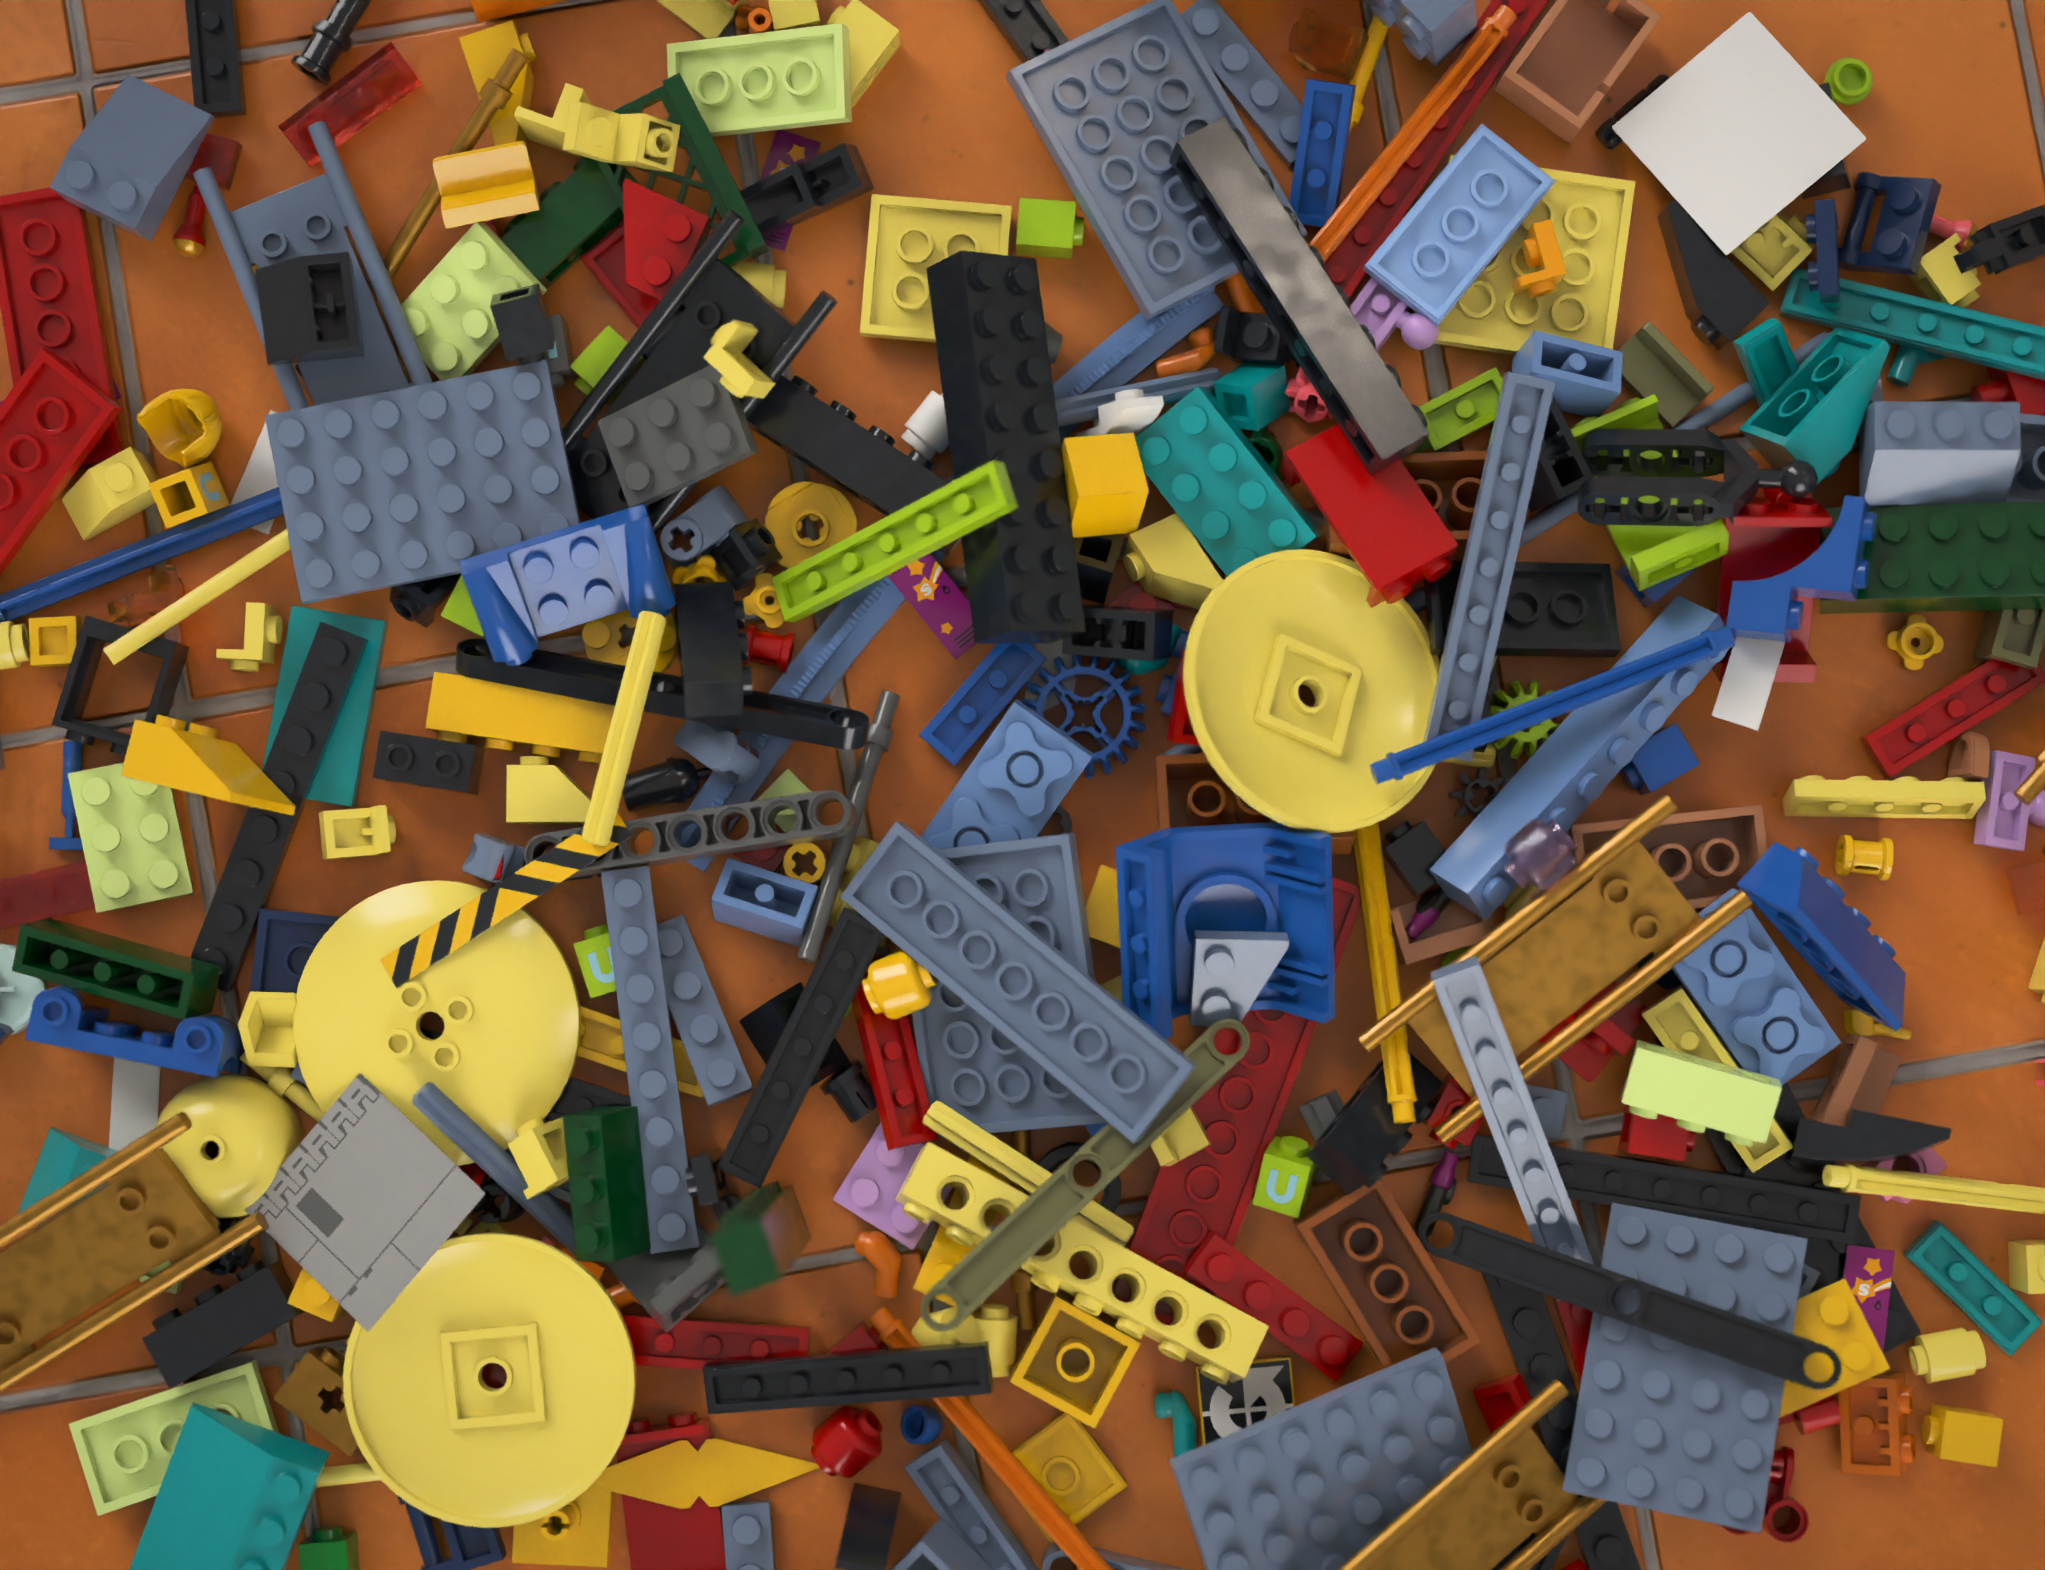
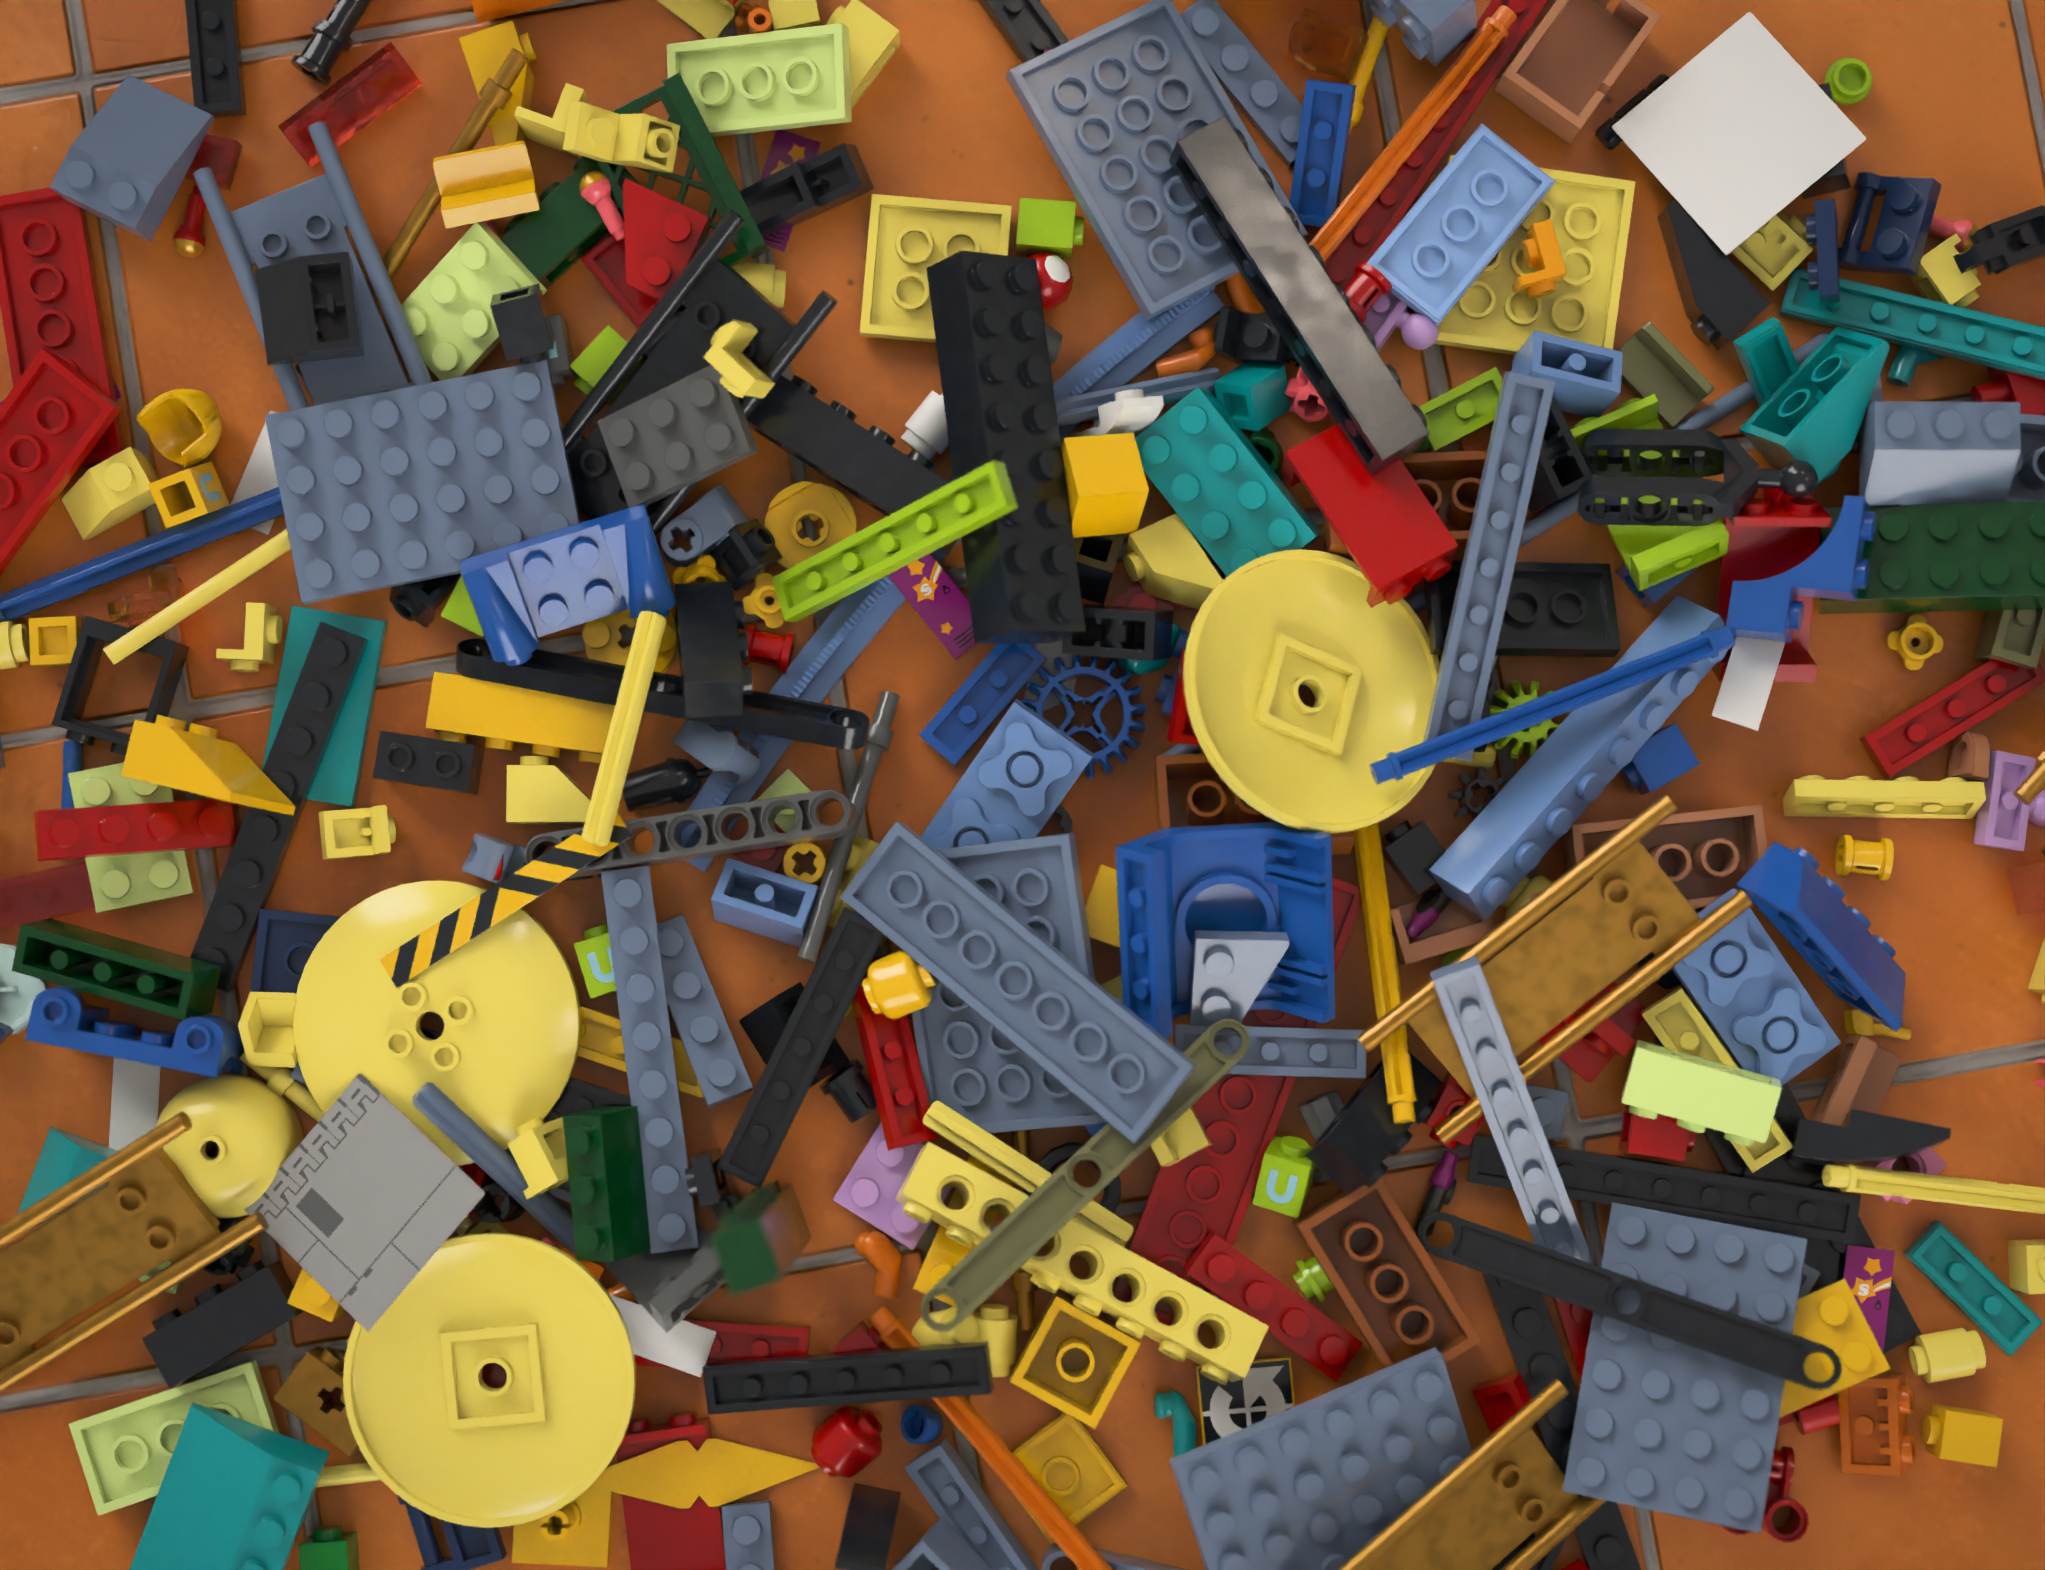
(134, 829): none -> red plate
(596, 190): none -> coral piece
(681, 1348): none -> white sticker
(1054, 278): none -> red piece
(1287, 1050): none -> sand blue plate
(1312, 1279): none -> lime plate
(1365, 290): none -> red bush
(1540, 854): clear purple head -> none

